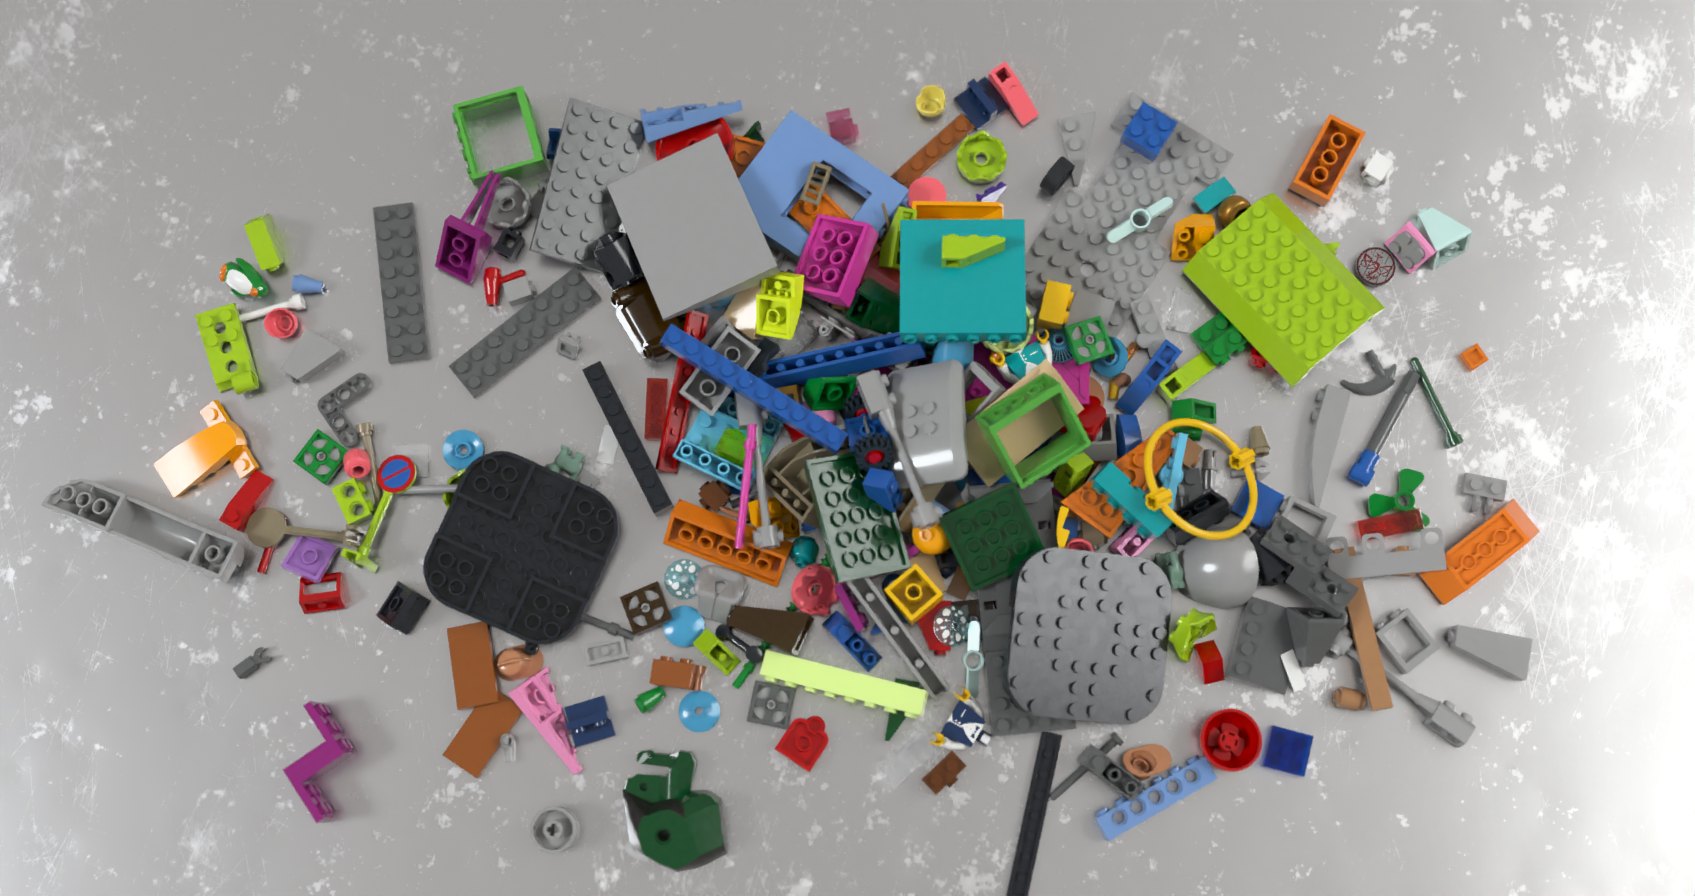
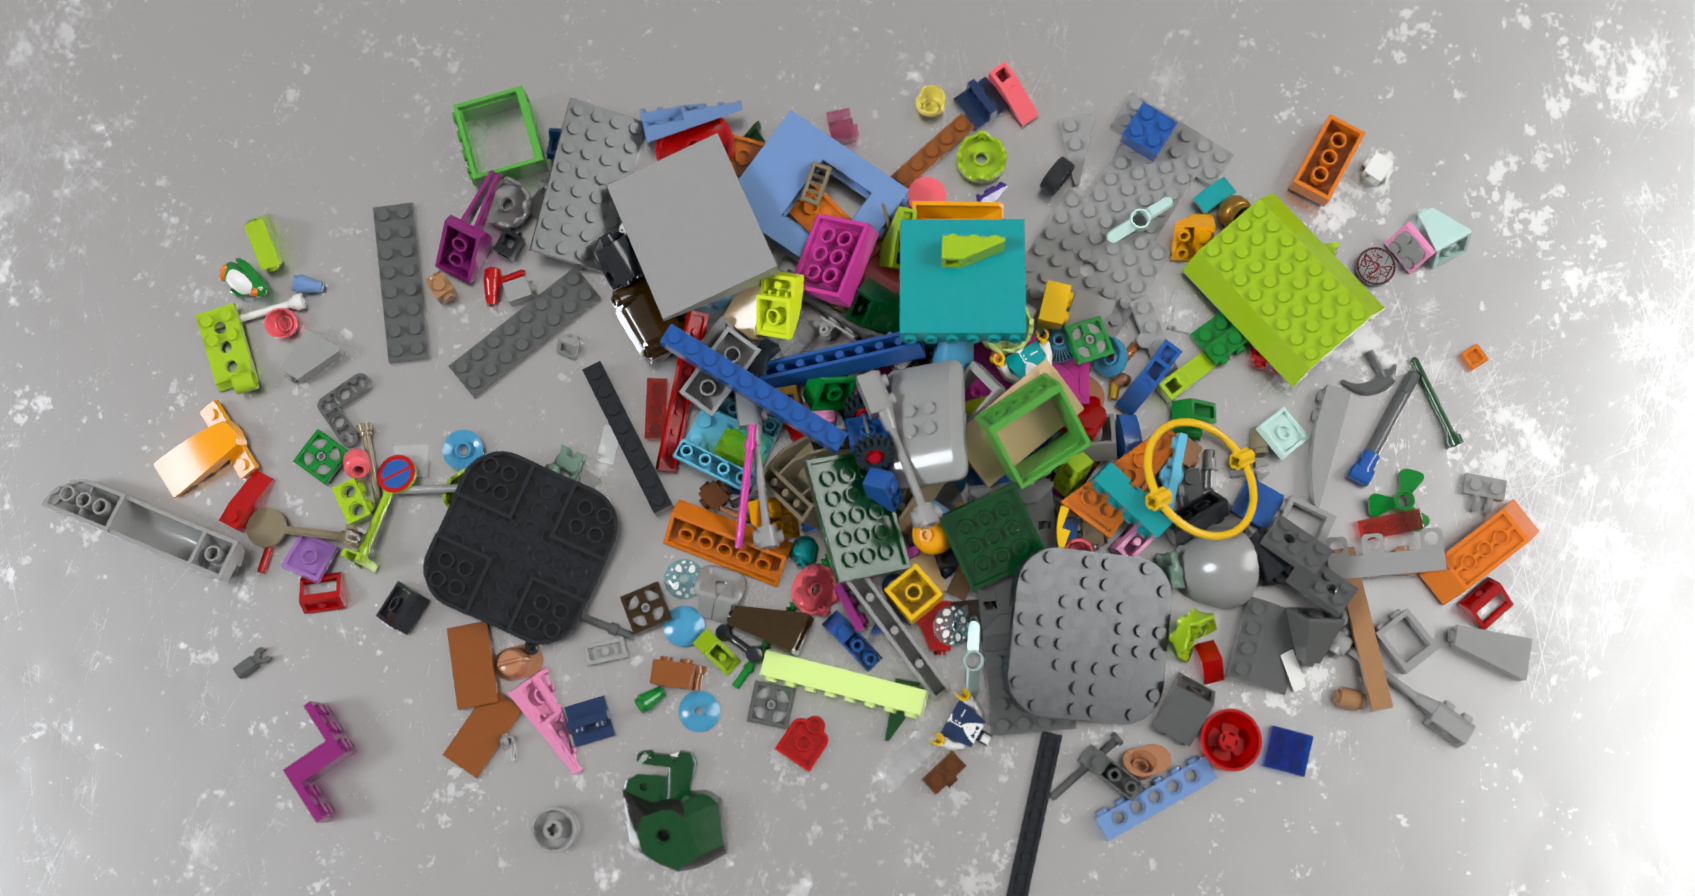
(441, 287): none -> medium nougat brick
(1184, 709): none -> dark grey slope
(1282, 433): none -> light aqua tile
(1480, 597): none -> red tile

